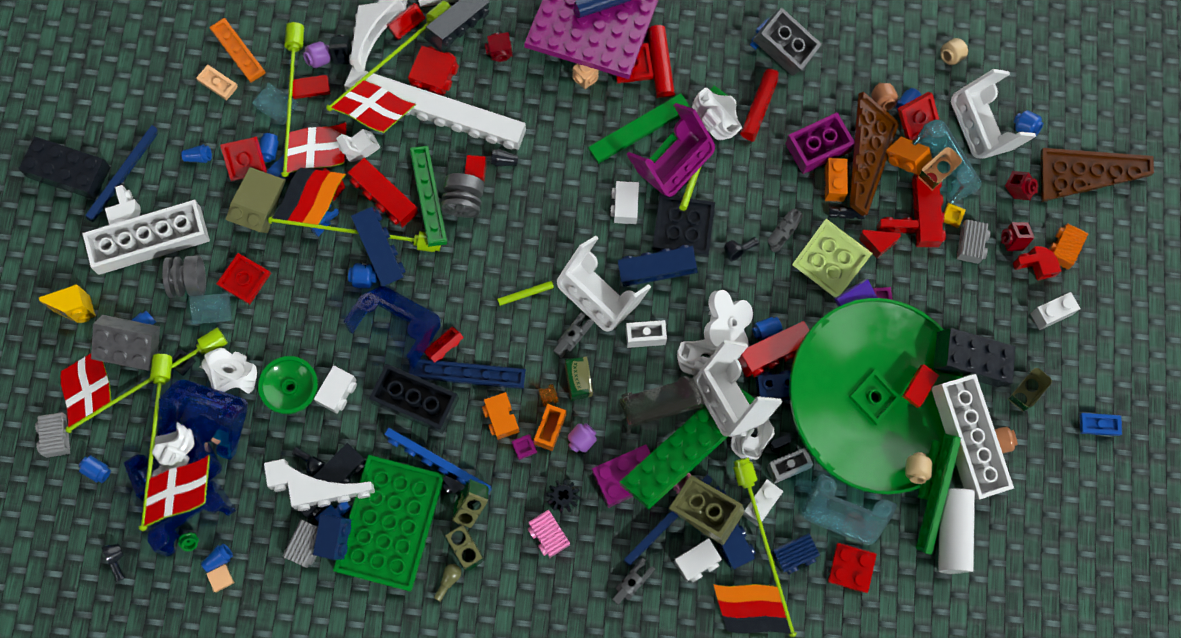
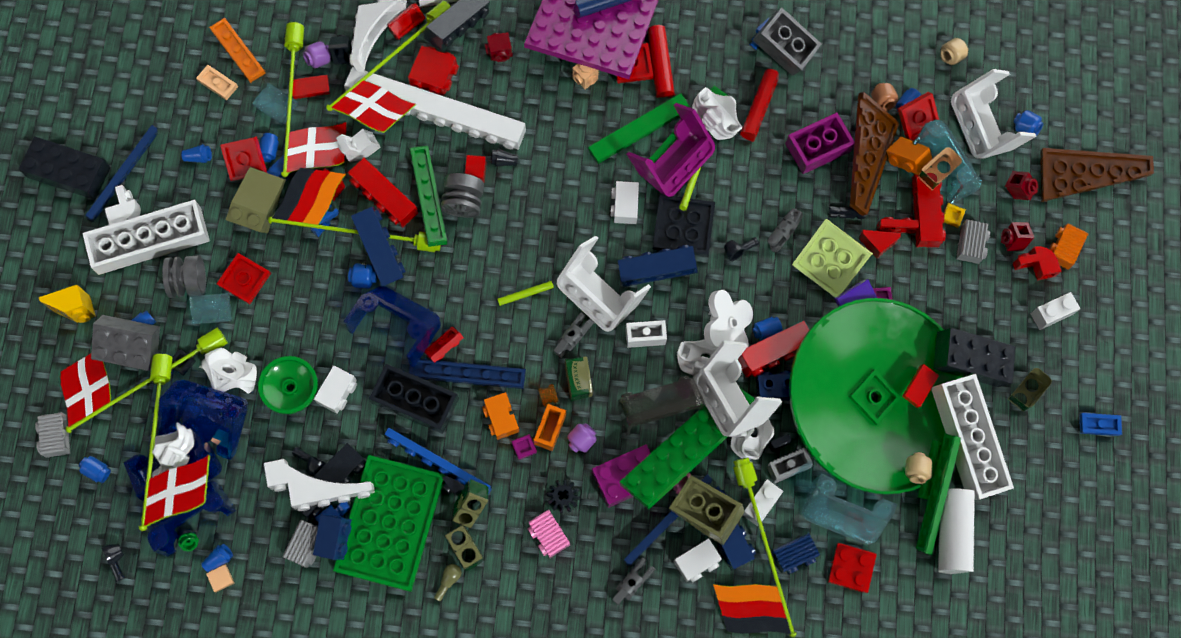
(836, 179): orange brick -> none
(1006, 439): nougat head -> none

